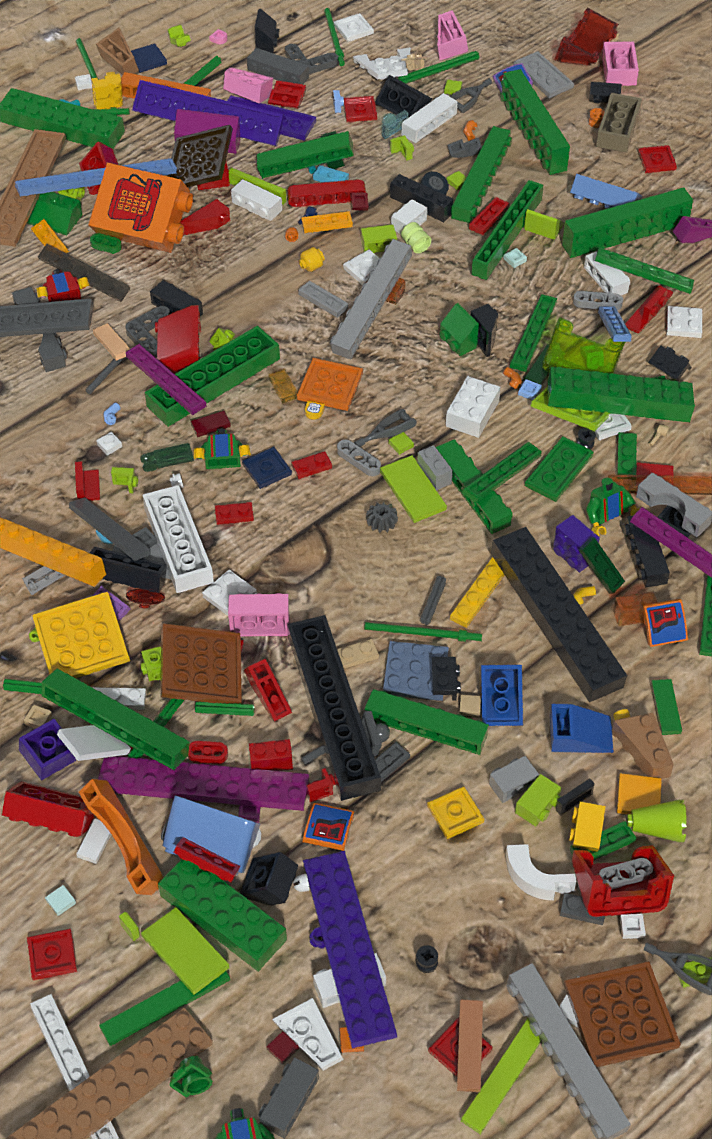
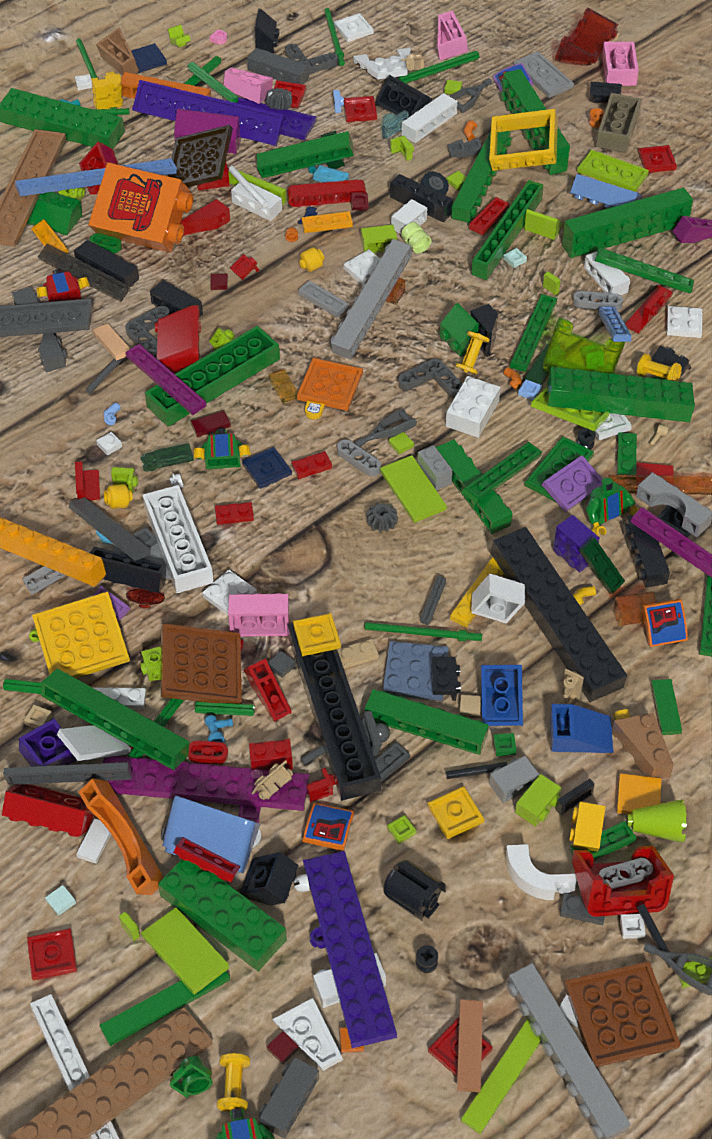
(67, 773): none -> dark grey tile
(107, 263): none -> black brick
(117, 496): none -> yellow head
(212, 82): none -> green axle
(213, 725): none -> dark azure piece
(219, 282): none -> dark red tile
(234, 1067): none -> yellow hose
(244, 266): none -> red bracket
(248, 186): none -> white bar
(277, 775): none -> tan hinge
(279, 99): none -> dark grey gear
(281, 664): none -> dark grey tile
(316, 634): none -> yellow tile
(401, 829): none -> lime tile
(413, 889): none -> black cylinder
(434, 370): none -> dark grey beam
(472, 352): none -> yellow hose
(473, 770): none -> black bar
(498, 598): none -> white brick
(504, 744): none -> green plate
(524, 121): none -> yellow window
(551, 283): none -> lime tile
(571, 687): none -> tan hinge
(573, 483): none -> medium lavender plate
(612, 170): none -> lime tile
(647, 366): none -> yellow hose
(653, 929): none -> black bar

